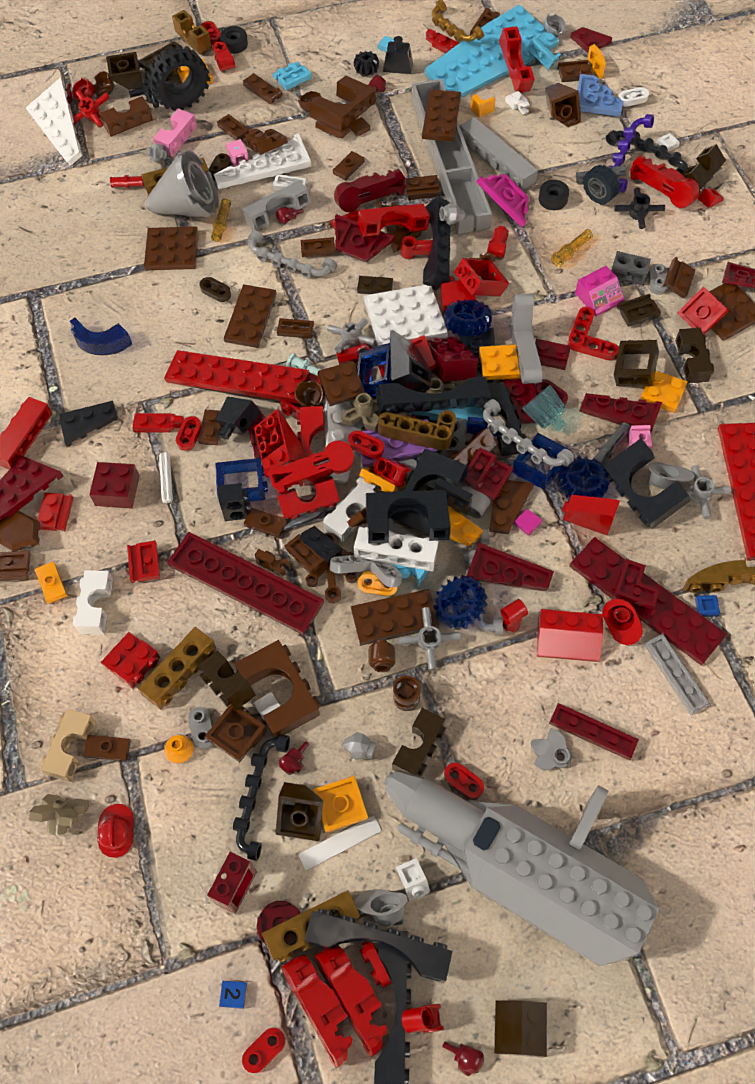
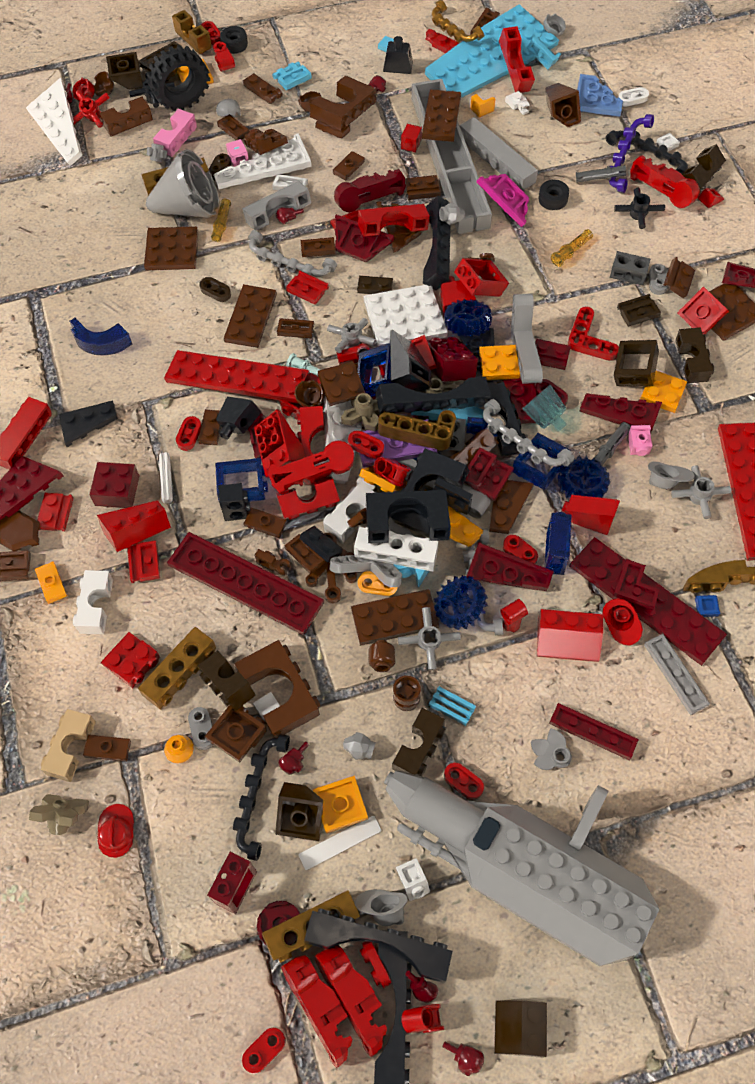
(126, 181): red pin -> none
(133, 524): none -> red wedge
(156, 422): red hinge -> none
(227, 107): none -> light grey hair
(233, 994): blue tile -> none
(307, 287): none -> red plate
(359, 126): reddish brown tile -> none
(366, 63): black gear -> none
(411, 138): none -> red brick
(412, 247): red piece -> none
(422, 990): none -> dark red piece
(455, 698): none -> medium azure tile
(497, 245): red piece -> none
(520, 549): none -> red plate
(528, 522): dark pink tile -> none
(558, 542): none -> clear blue window
(571, 70): reddish brown plate -> none
(585, 38): dark red wing -> none
(597, 59): light orange slope -> none
(599, 290): dark pink slope -> none
(601, 184): black wheel -> none
(652, 509): black arch -> none

